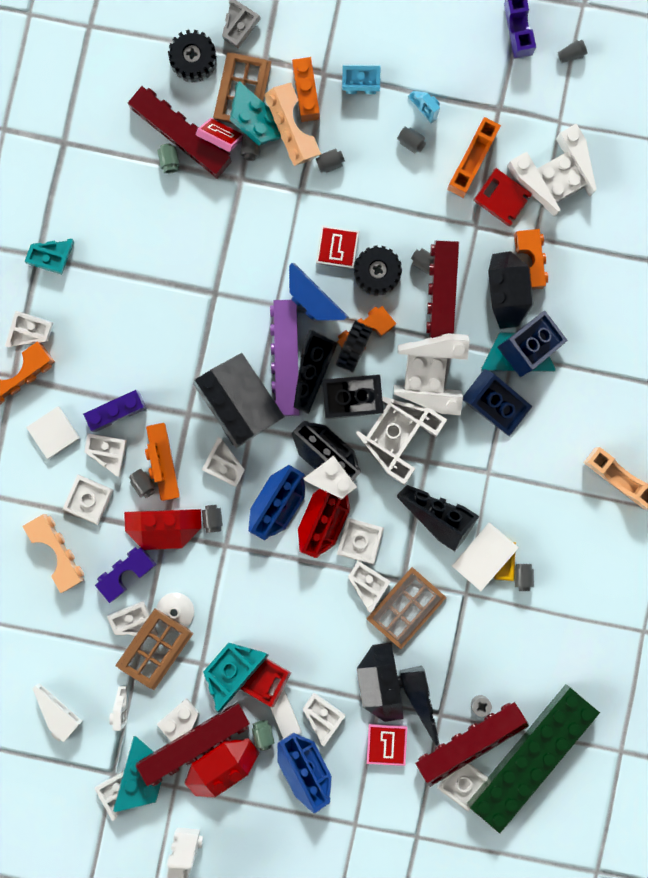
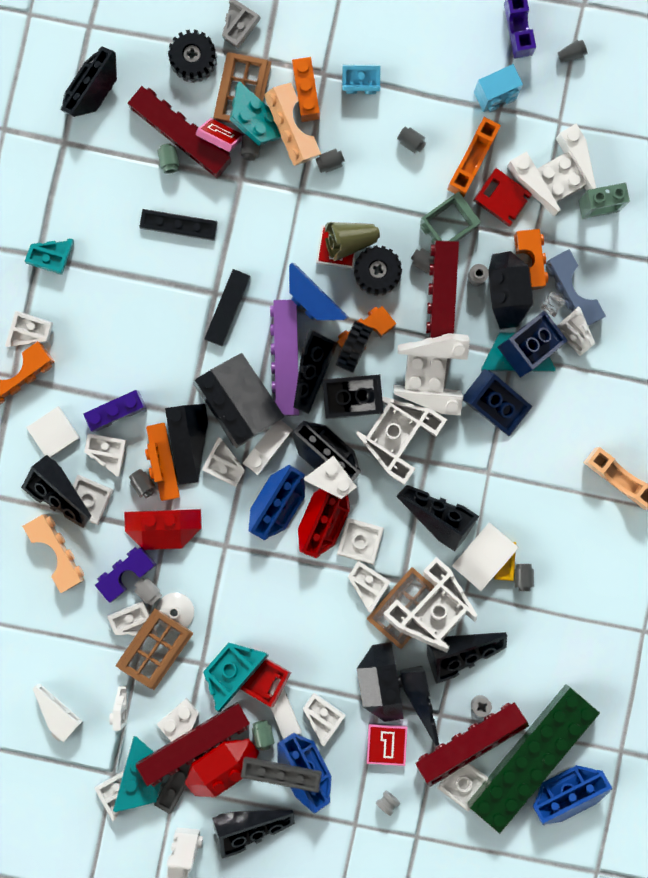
(50, 484): none -> black wedge
(91, 84): none -> black wedge
(147, 591): none -> light grey brick
(173, 789): none -> dark grey tile
(178, 224): none -> black tile
(187, 434): none -> black wedge
(212, 518): dark grey brick -> none
(227, 307): none -> black tile
(241, 828): none -> black wedge
(267, 447): none -> white slope
(281, 774): none -> dark grey tile
(349, 238): none -> olive cone
(388, 803): none -> light grey wheel
(426, 104): medium azure wing -> none
(436, 612): none -> white wedge
(463, 652): none -> black wedge
(464, 209): none -> sand green window
(476, 280): none -> light grey brick
(498, 88): none -> medium azure brick
(552, 304): none -> clear leg
(562, 270): none -> sand blue arch
(570, 794): none -> blue wedge
(577, 331): none -> white wing
(598, 202): none -> sand green window

